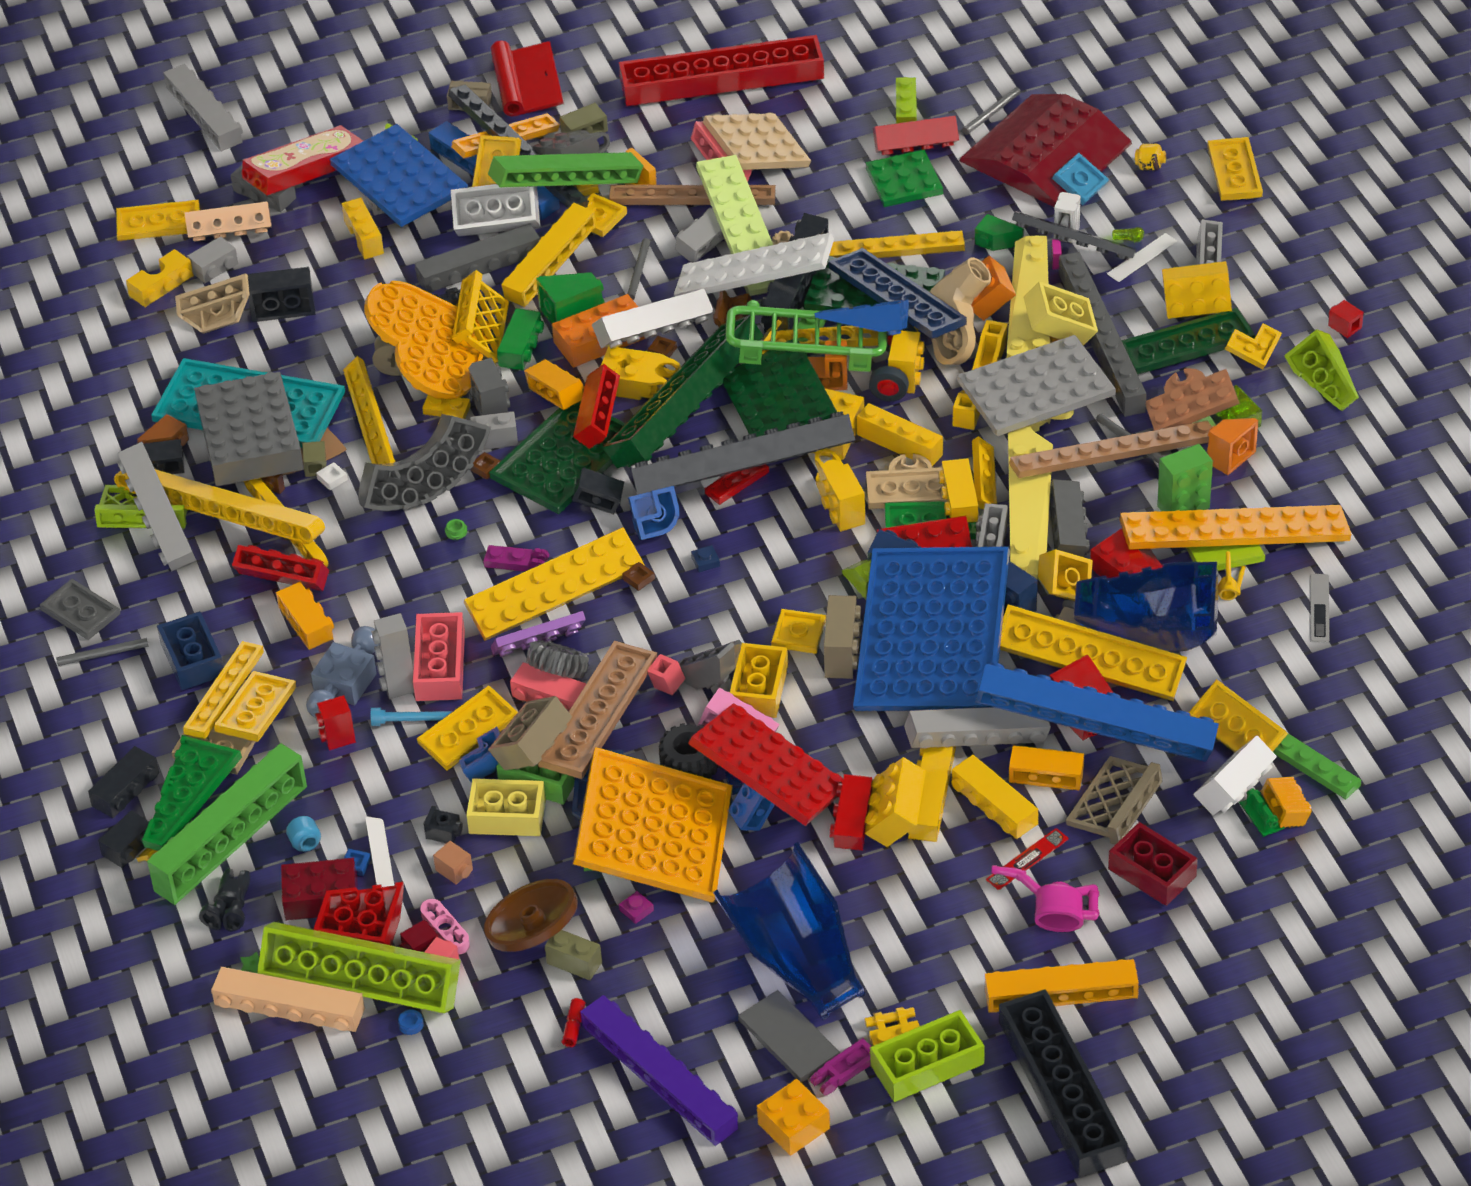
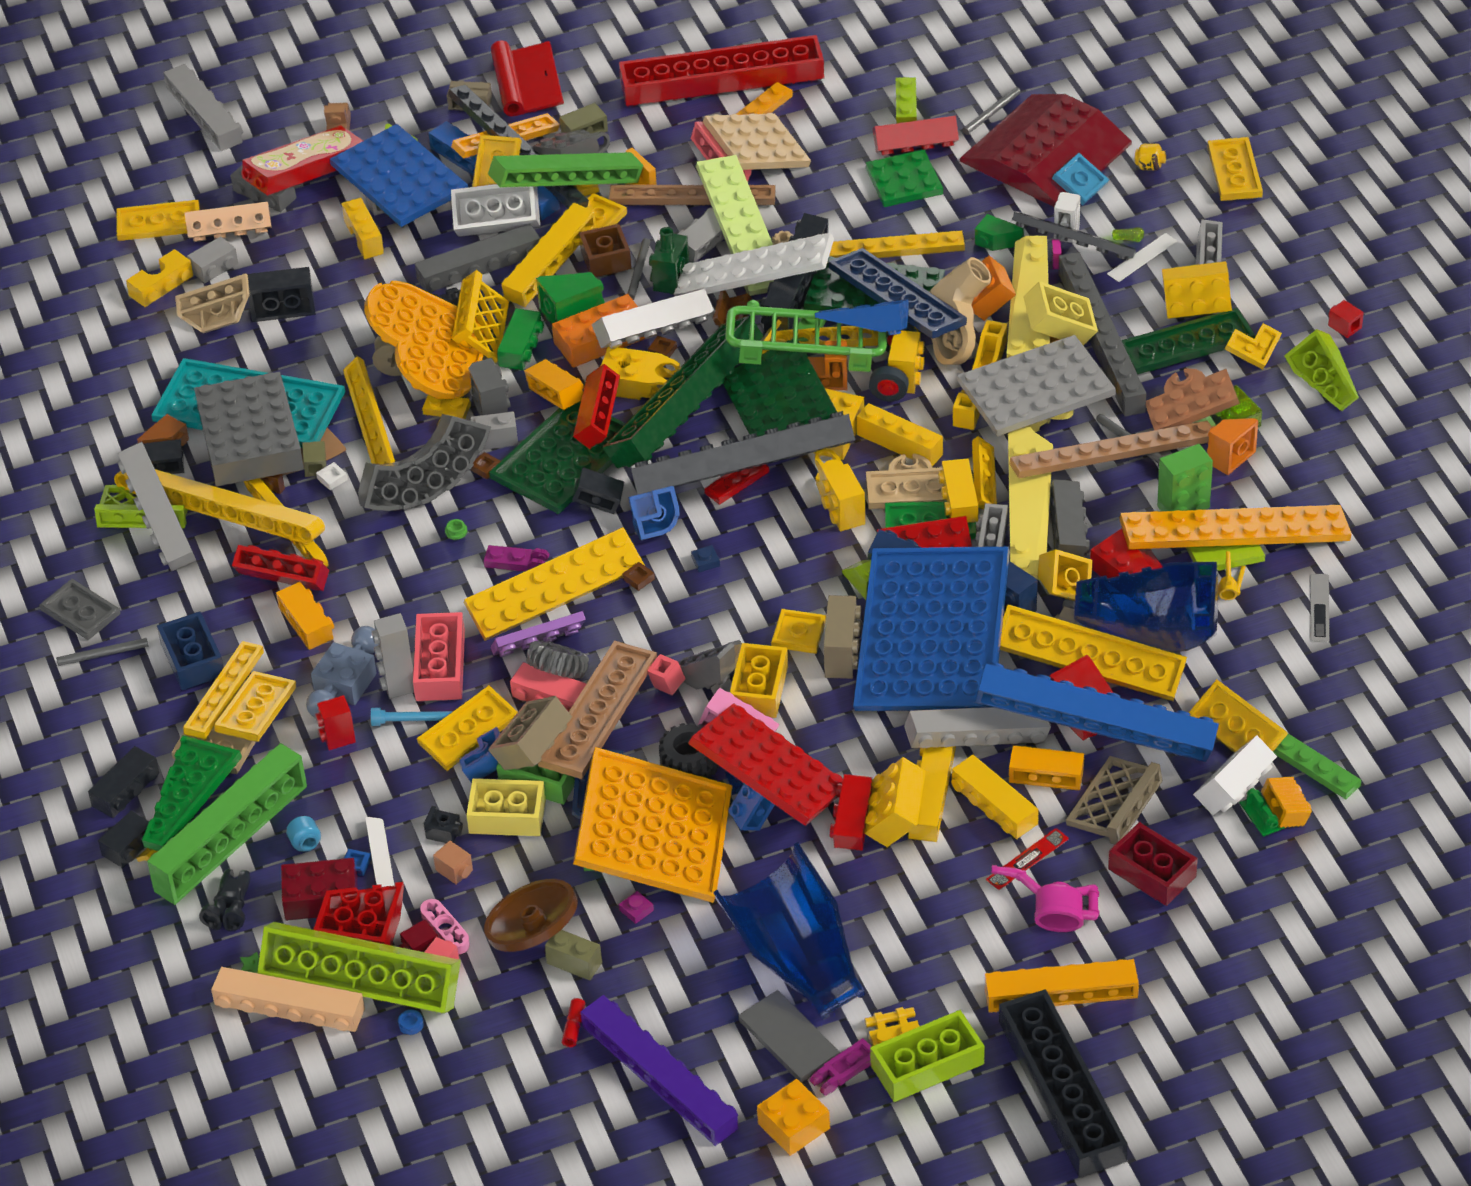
(337, 114): none -> medium nougat brick
(605, 250): none -> reddish brown brick
(668, 260): none -> dark green brick
(768, 101): none -> light orange plate

